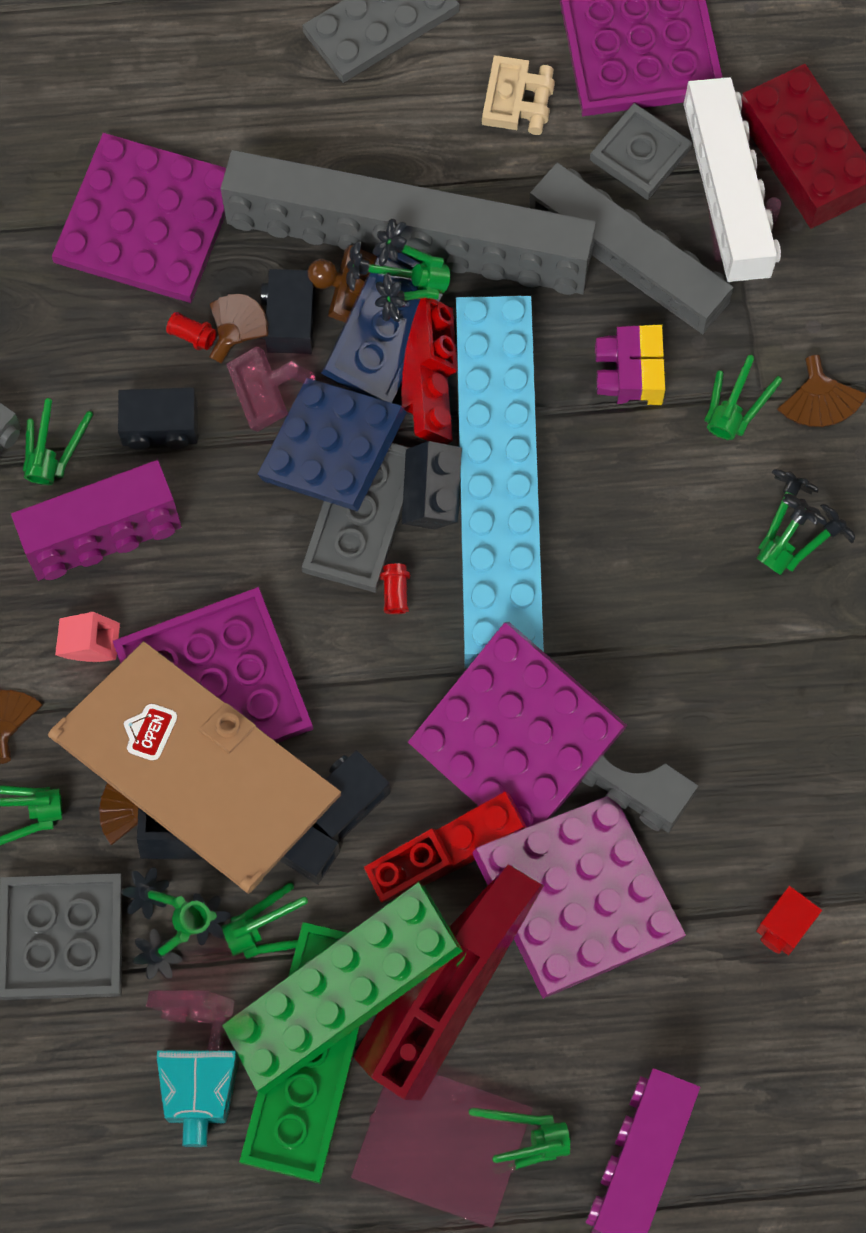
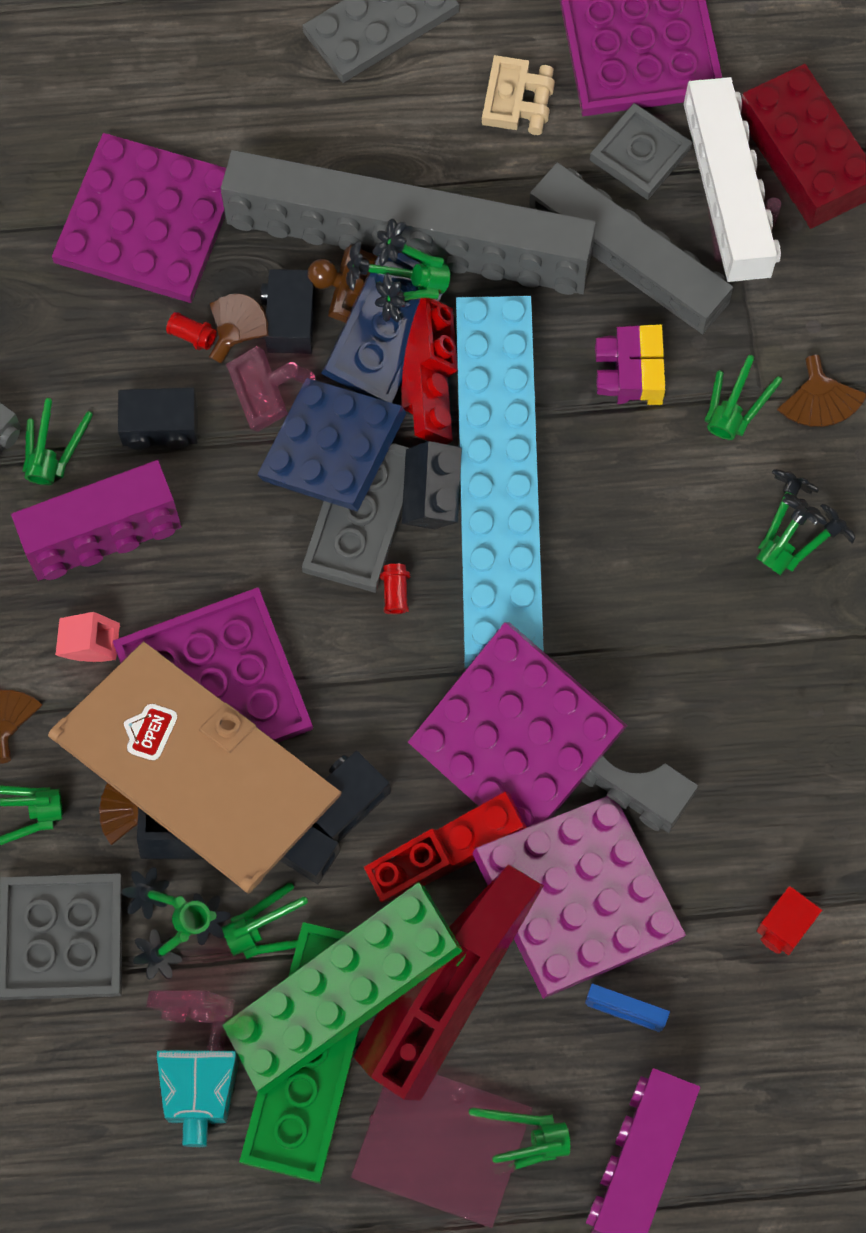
(627, 1008): none -> blue tile

